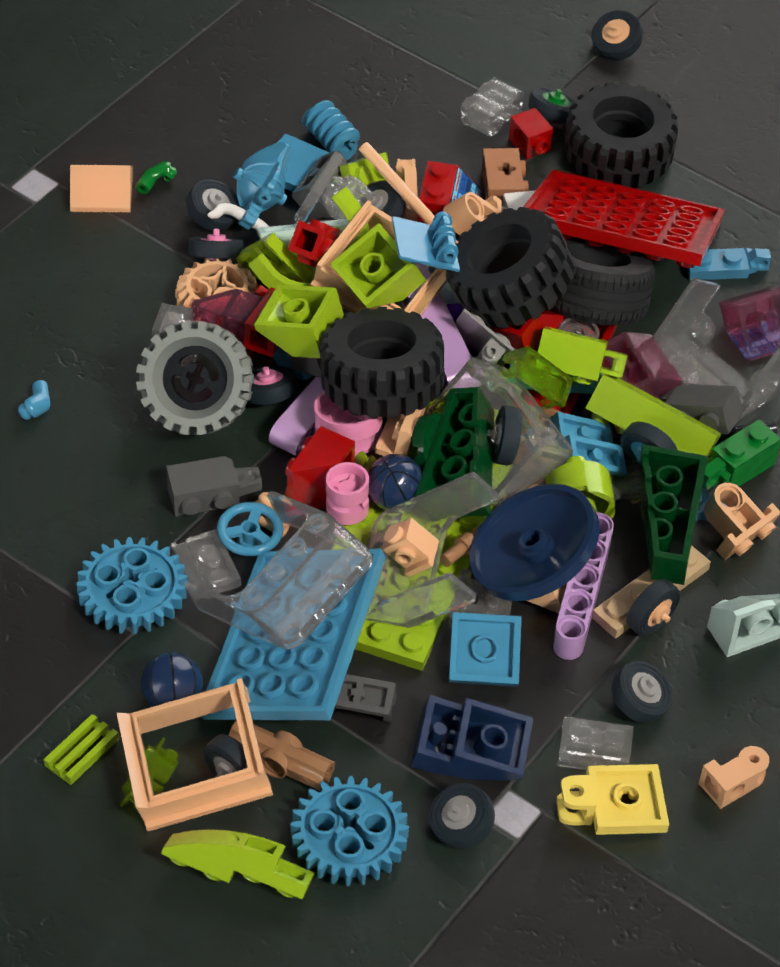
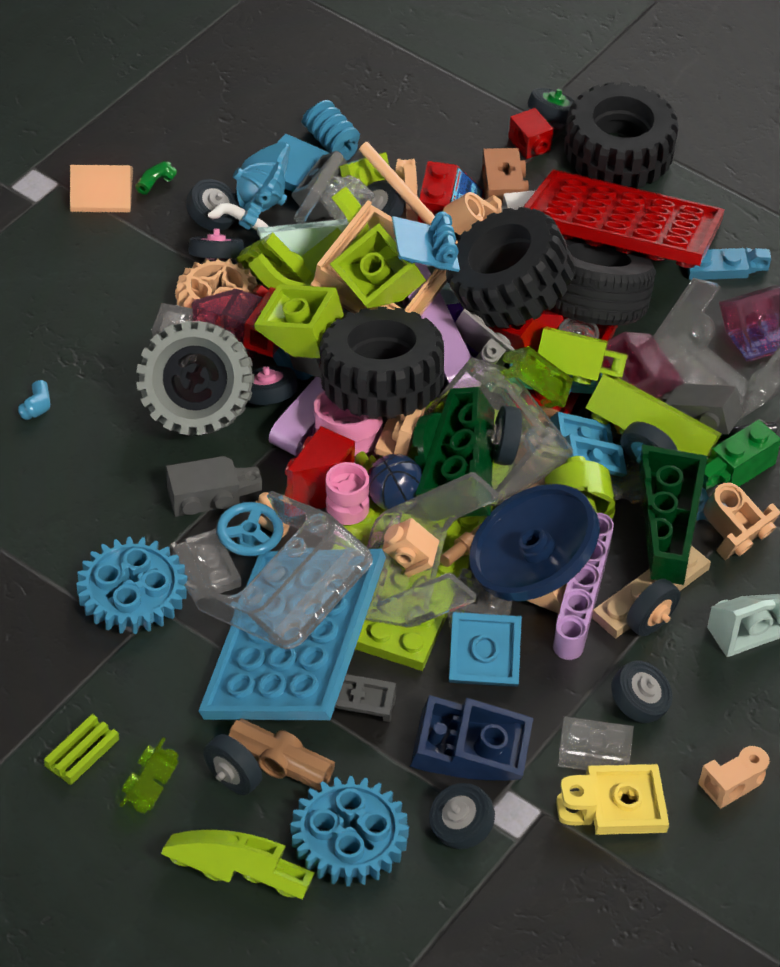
(170, 678): dark blue piece -> none
(204, 796): light nougat piece -> none
(312, 241): red brick -> none
(491, 106): clear brick -> none
(617, 35): black wheel -> none

